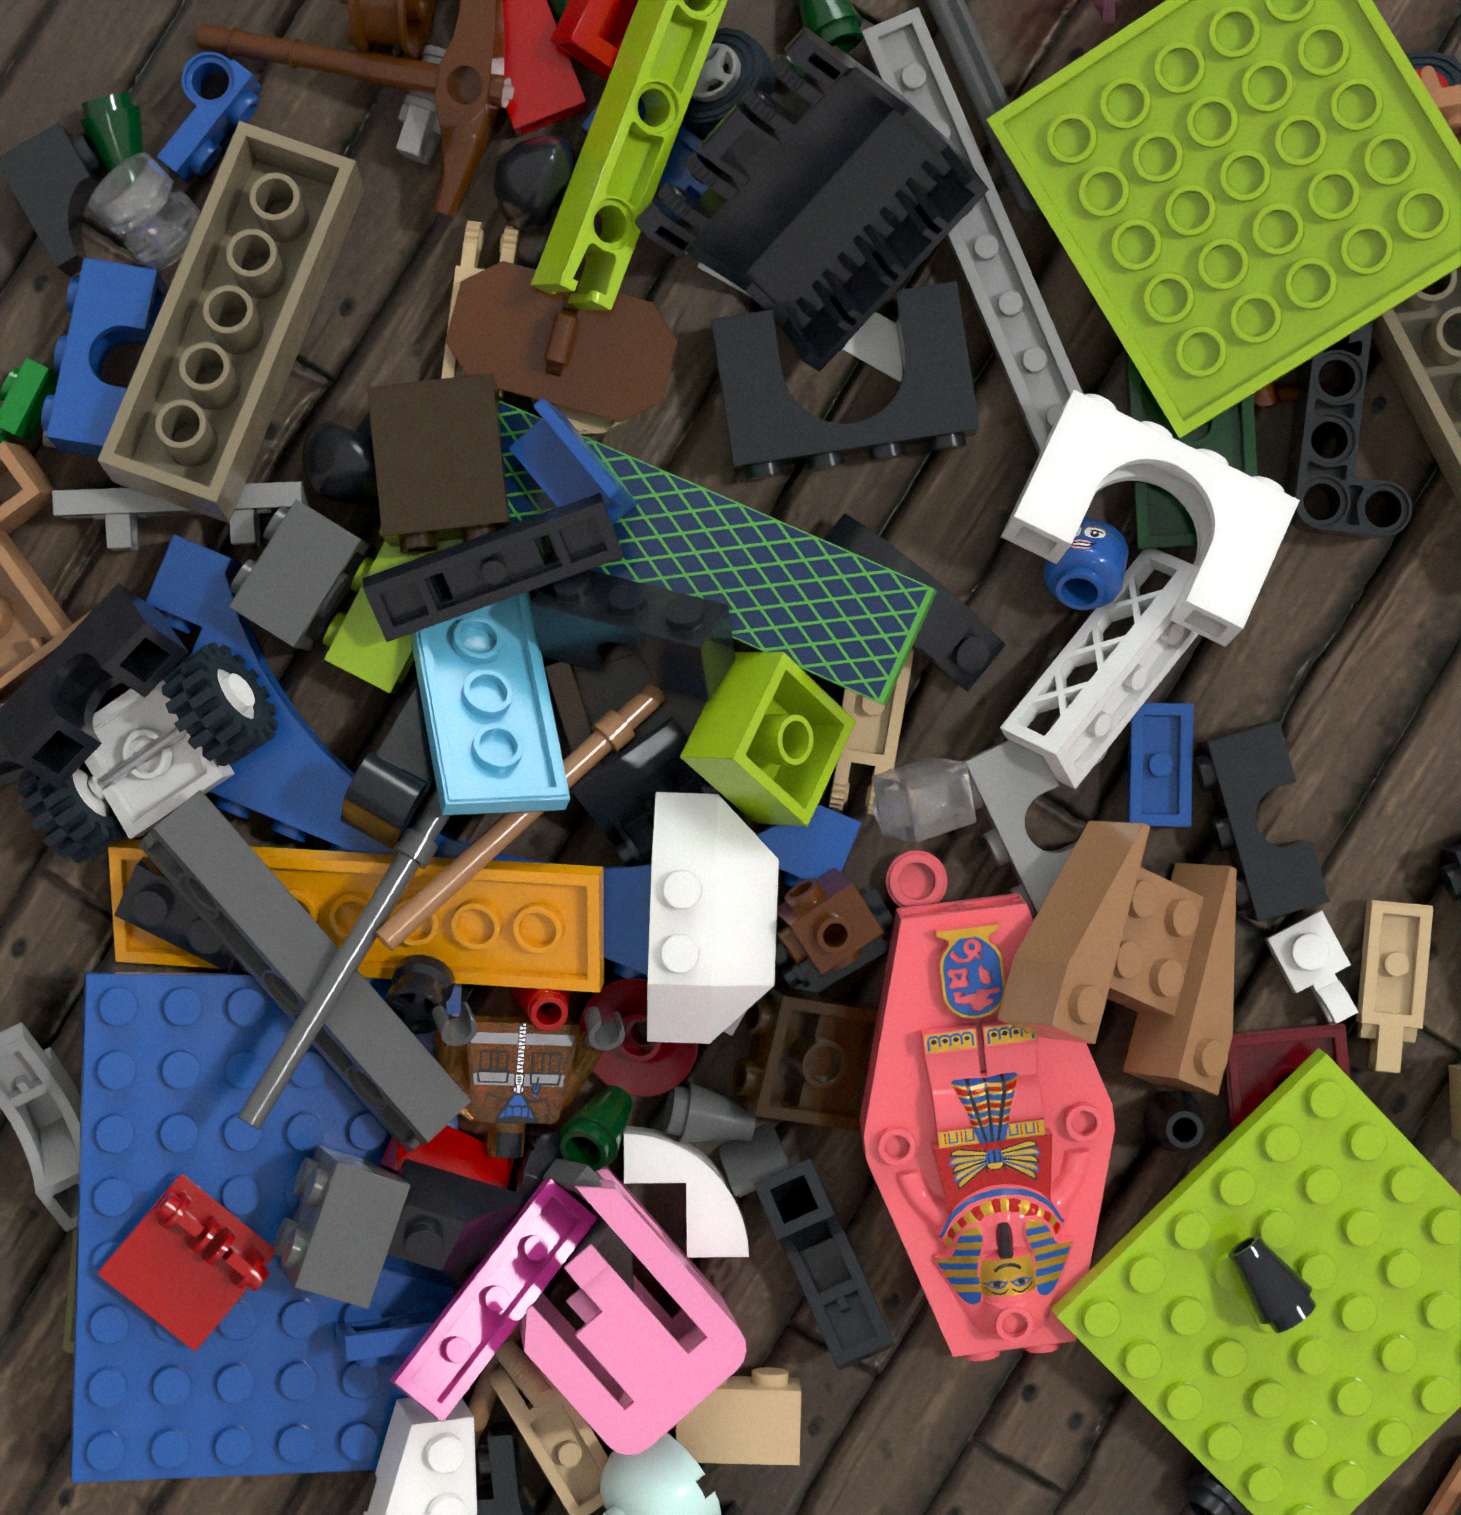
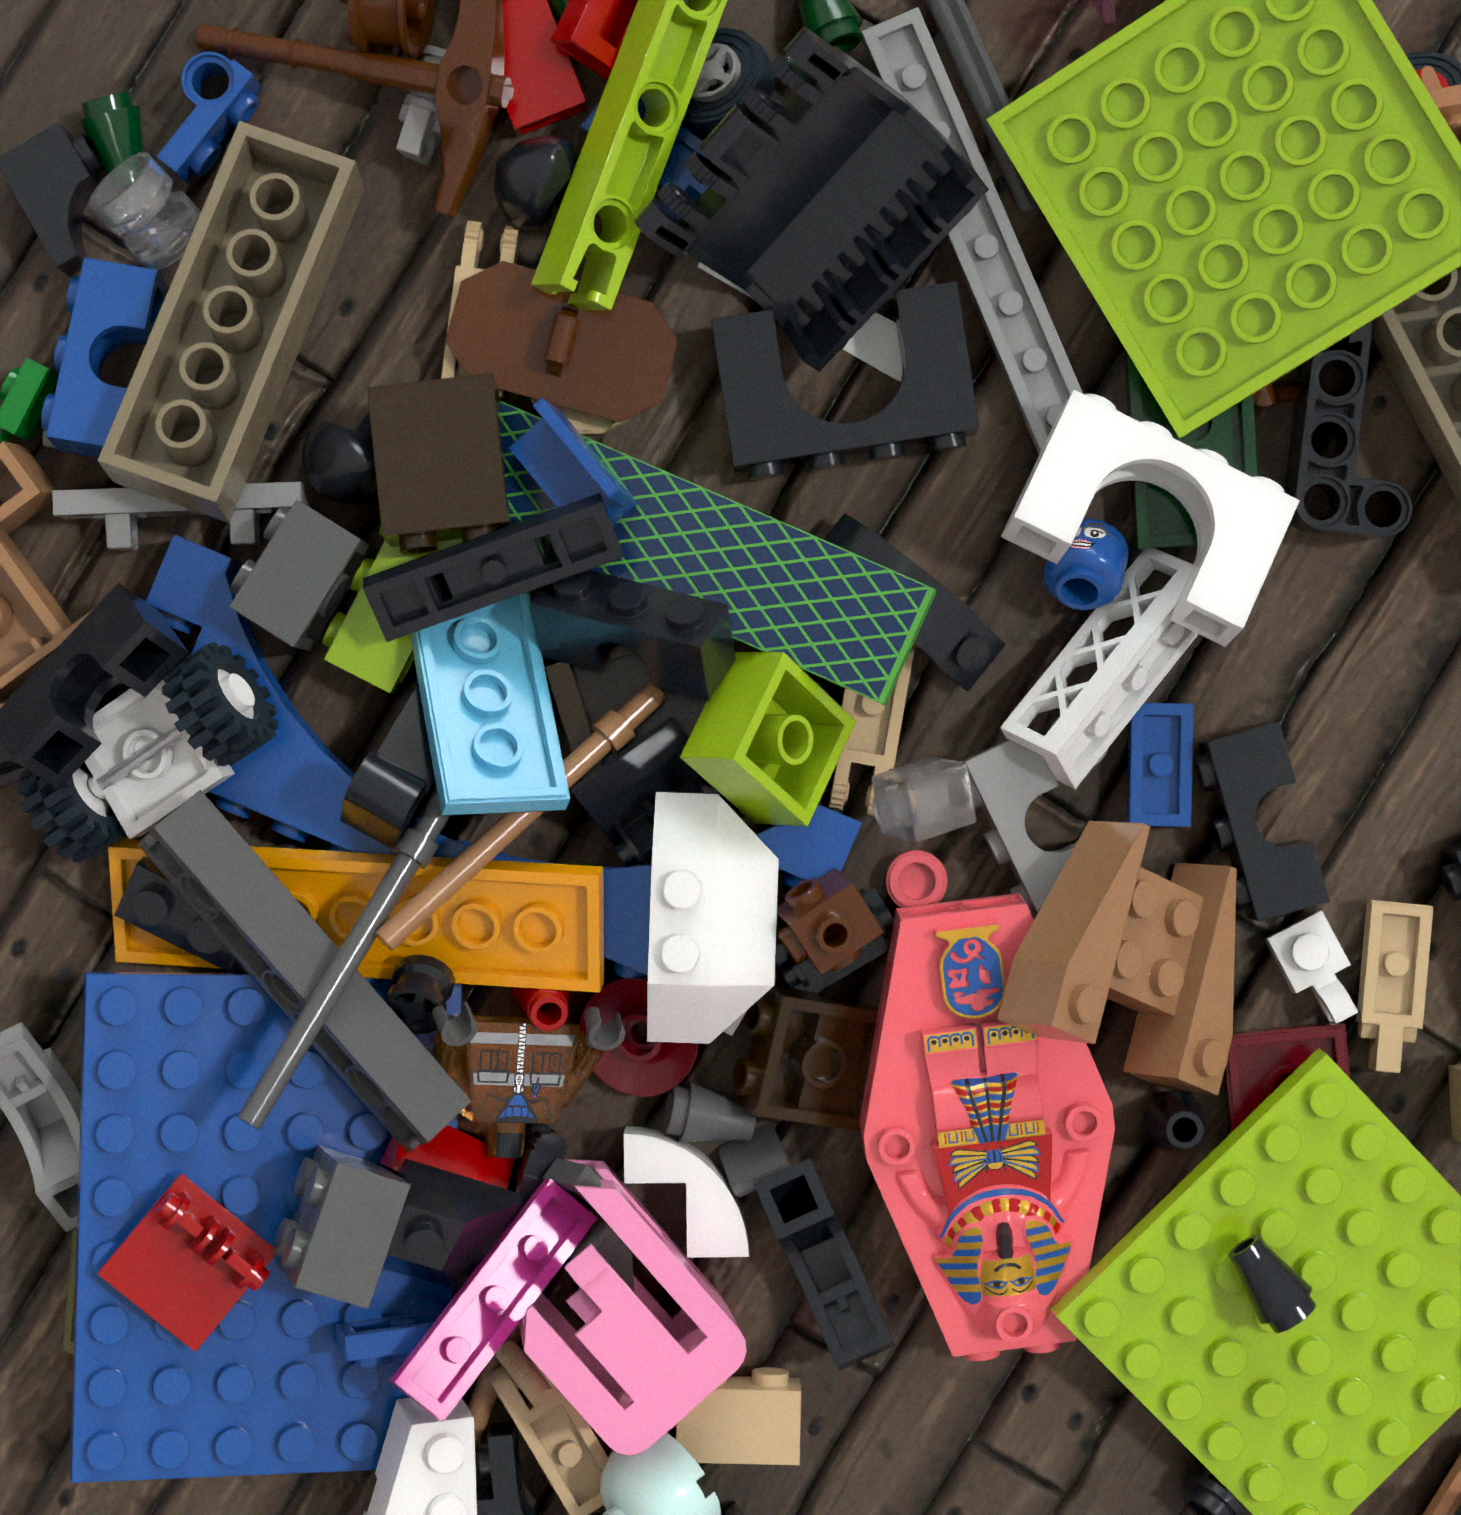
(597, 1129): dark green cone -> none

